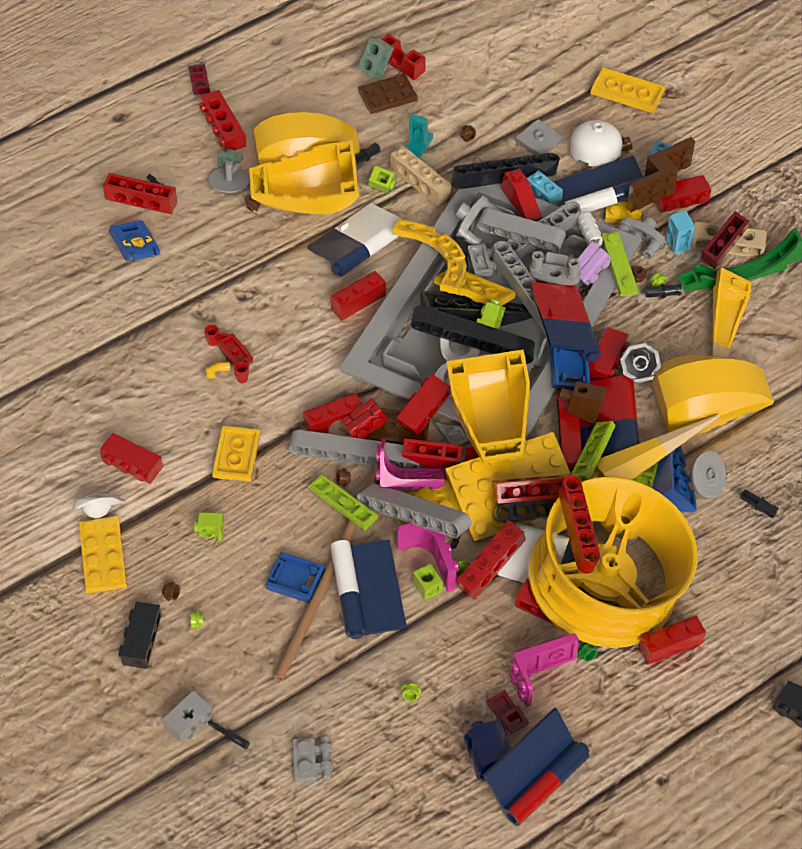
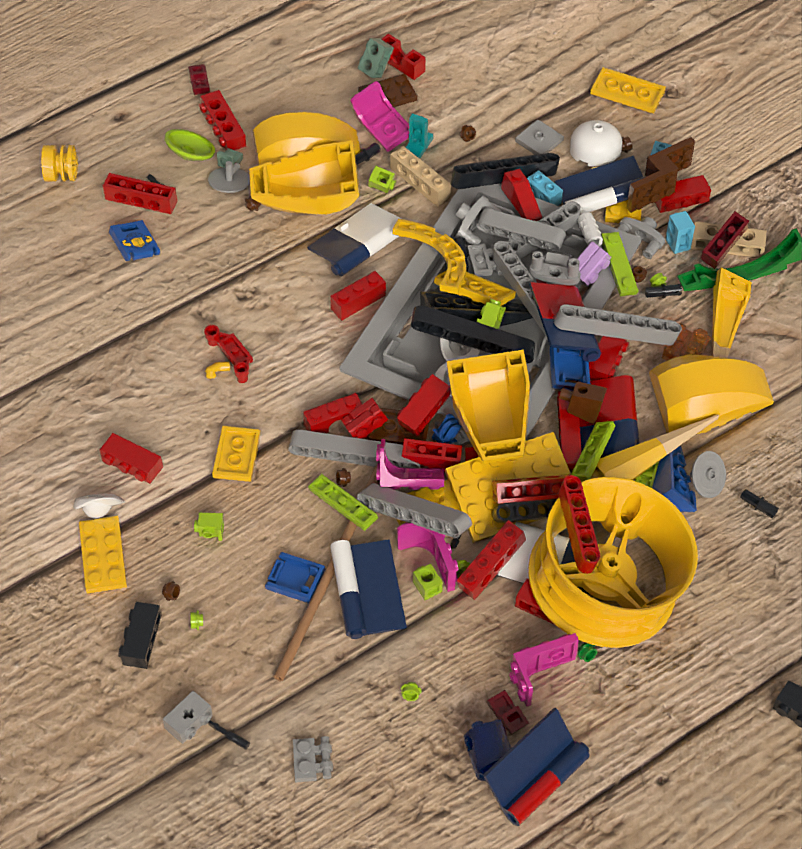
(59, 163): none -> yellow wheel
(189, 145): none -> lime dish
(380, 117): none -> dark pink bracket
(447, 430): none -> blue arm
(617, 325): none -> light grey beam
(639, 369): light grey cone -> none
(672, 640): red brick -> none
(687, 343): none -> clear orange hips

